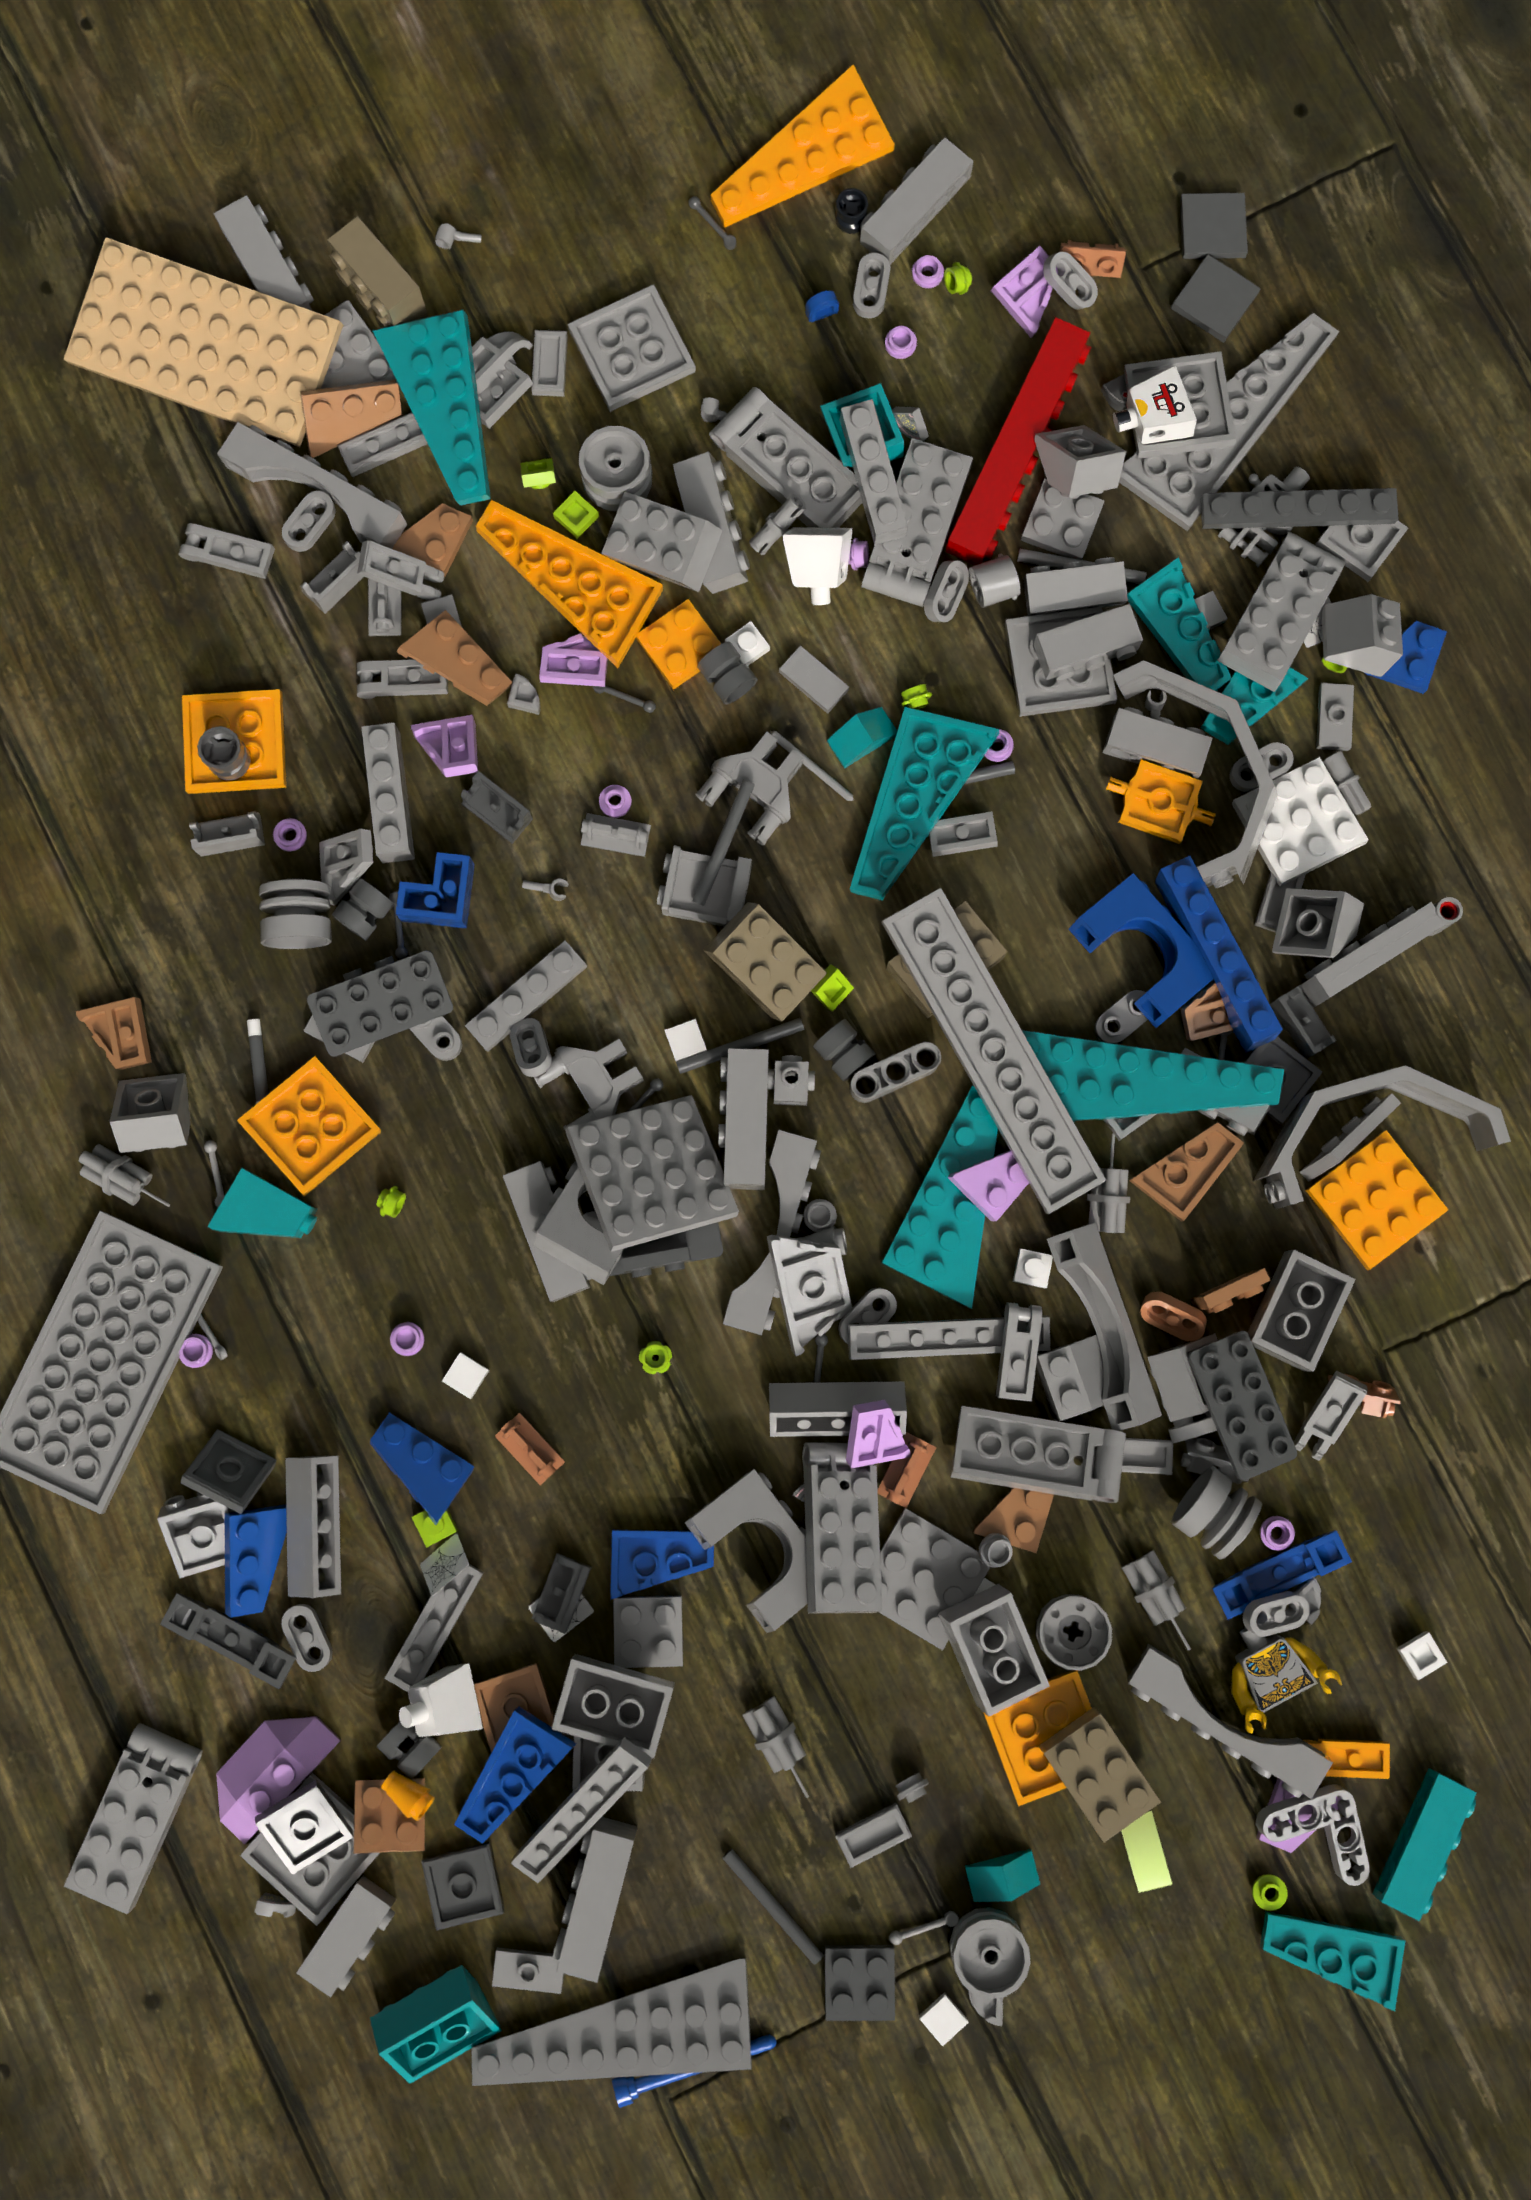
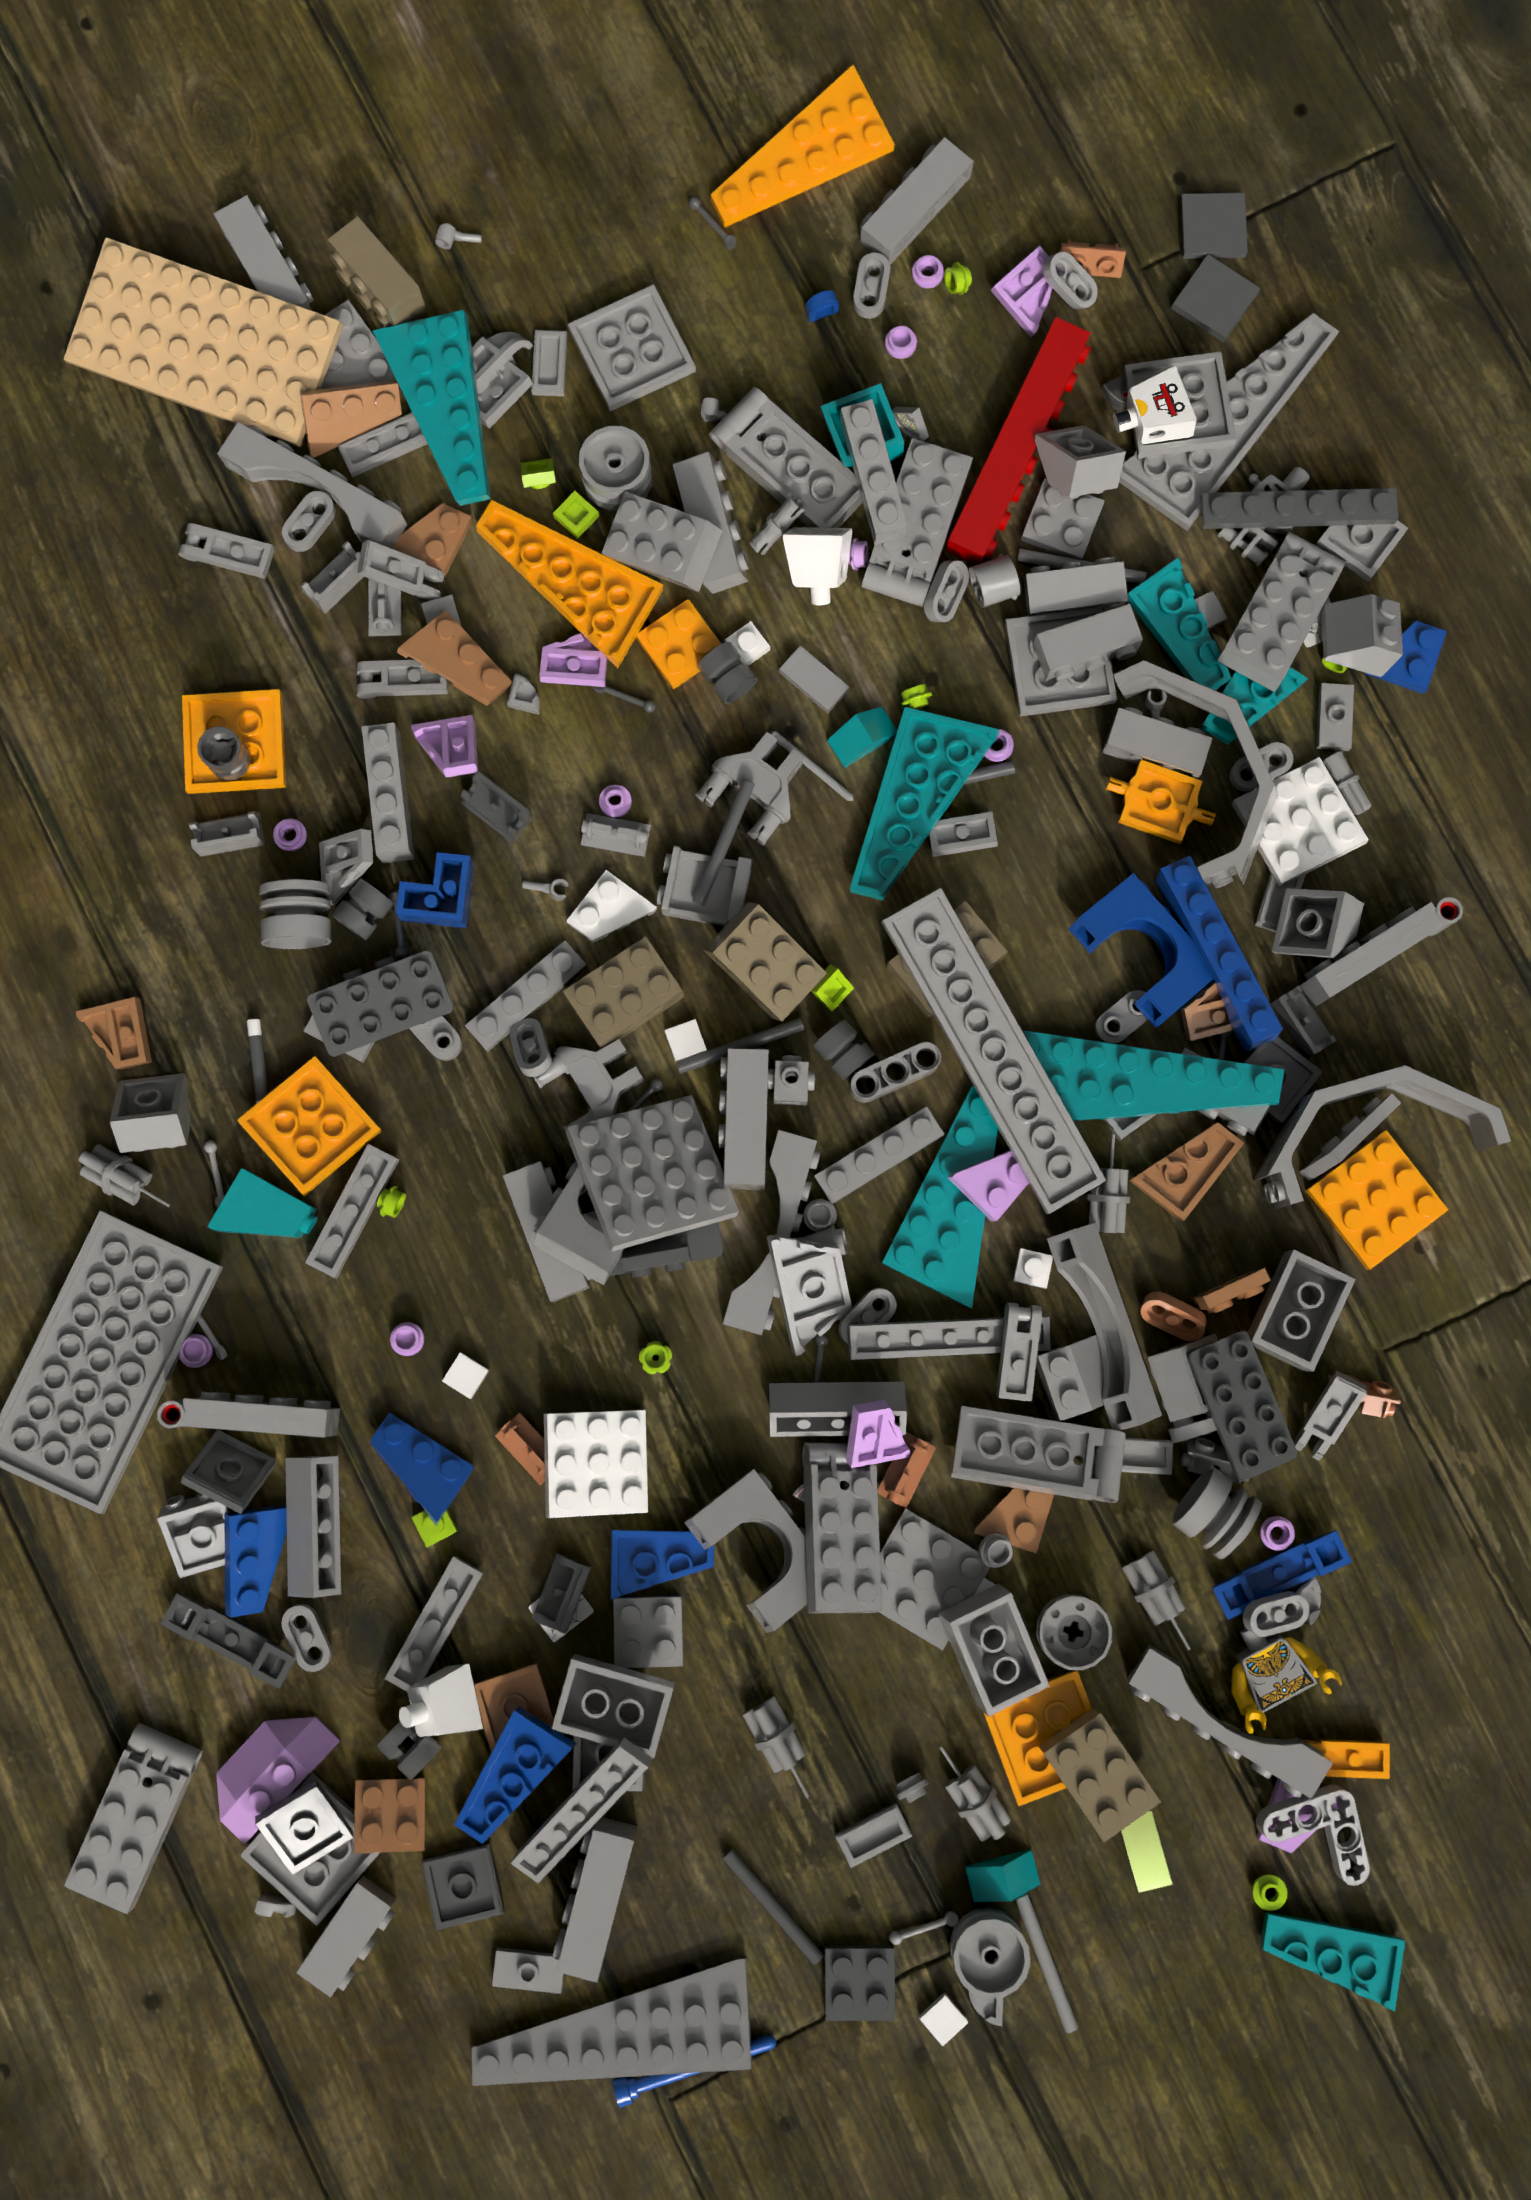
(252, 1414): none -> light grey hinge
(352, 1211): none -> light grey plate
(408, 1795): light orange cone -> none
(434, 2024): teal slope -> none
(444, 1564): white sticker -> none
(595, 1463): none -> white plate
(608, 908): none -> white wing
(624, 993): none -> dark tan brick
(848, 203): black wheel -> none
(879, 1155): none -> light grey plate
(977, 1802): none -> light grey piece
(1046, 1963): none -> light grey bar
(1421, 1655): white plate -> none
(1425, 1844): teal brick -> none

